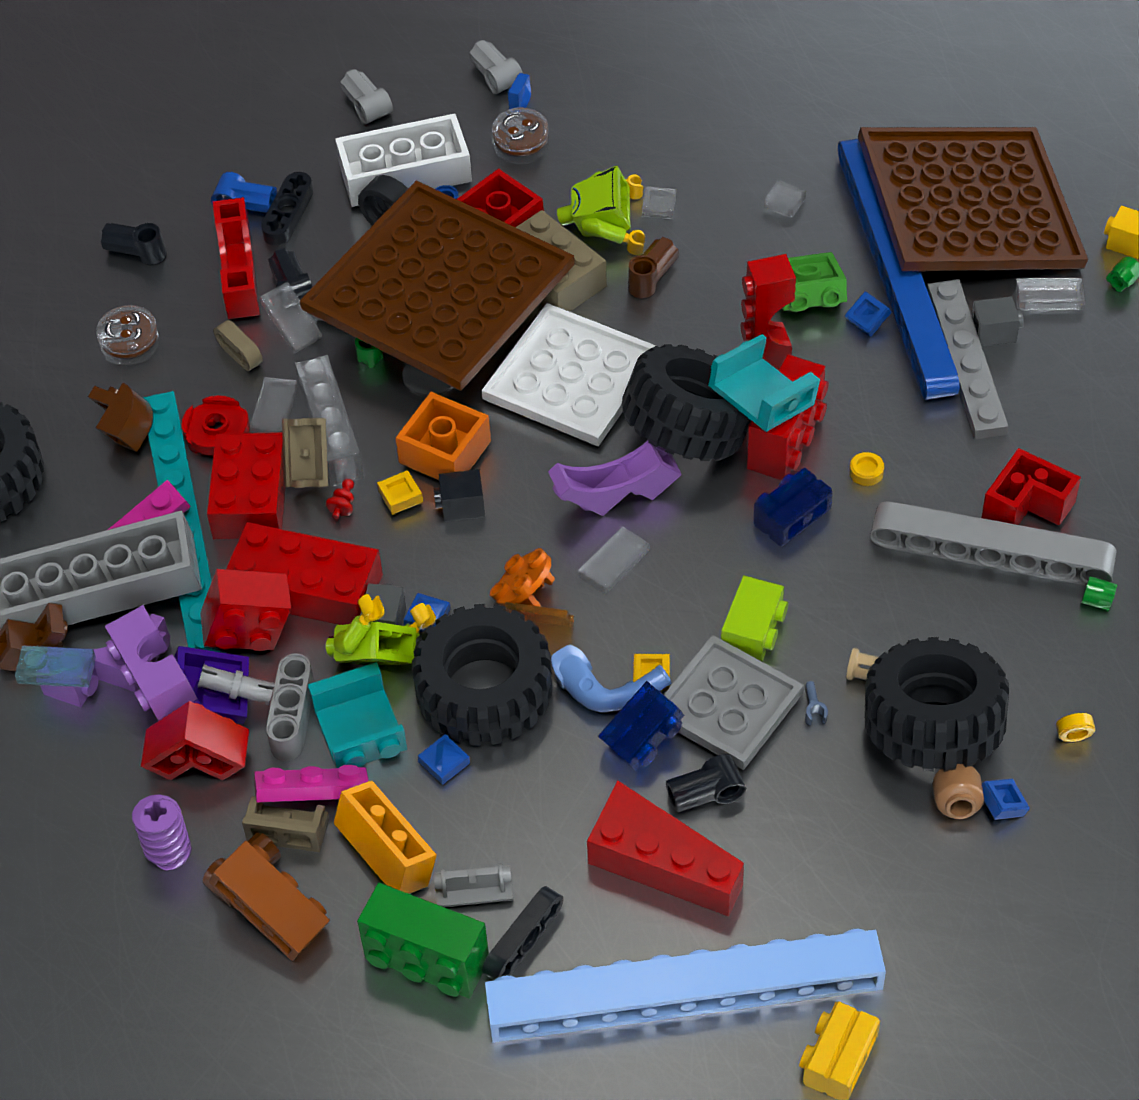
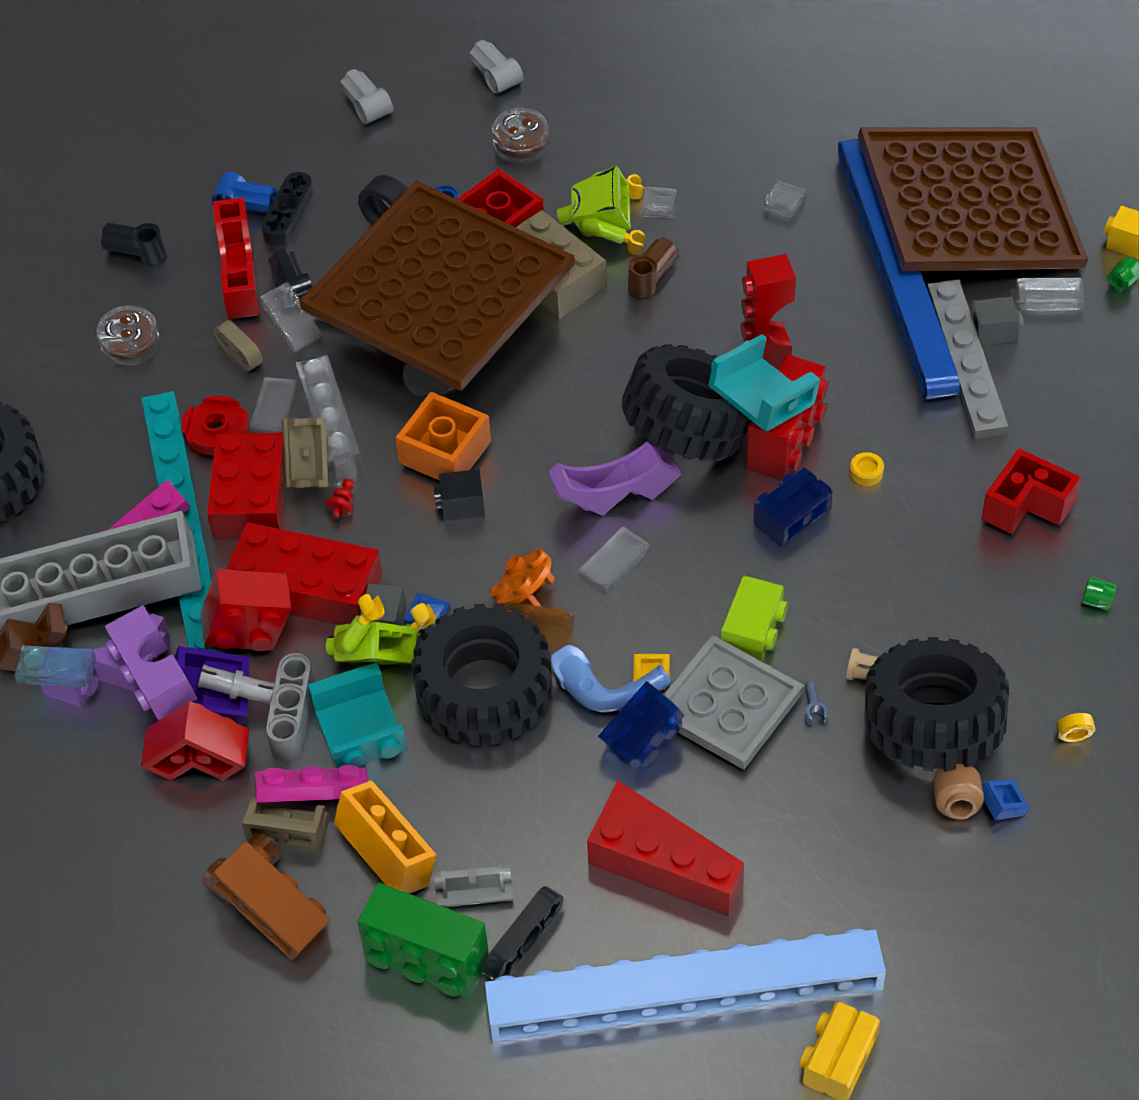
(125, 417): reddish brown brick -> none
(162, 831): medium lavender piece -> none
(367, 353): green hose -> none
(400, 492): yellow plate -> none
(419, 150): white brick -> none
(443, 759): blue tile -> none
(520, 91): blue tile -> none
(567, 374): white plate -> none
(715, 781): black piece -> none
(817, 282): bright green plate -> none
(868, 313): blue tile -> none
(992, 543): light grey beam -> none

